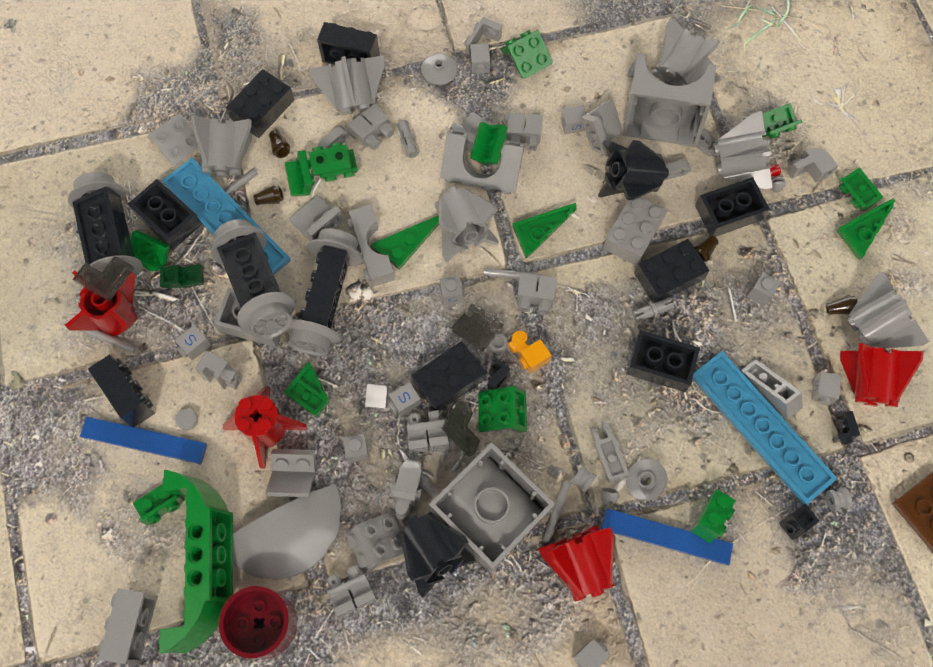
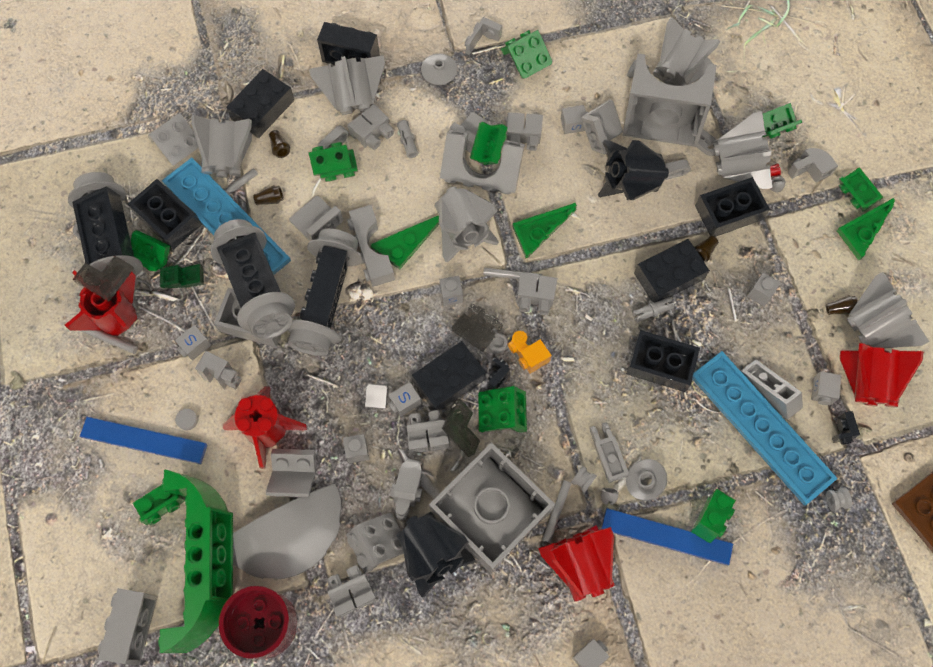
(122, 390): black brick -> none
(299, 176): green bracket -> none
(308, 391): green wing -> none
(480, 58): light grey brick -> none
(634, 230): light grey brick -> none
(799, 522): black bracket -> none

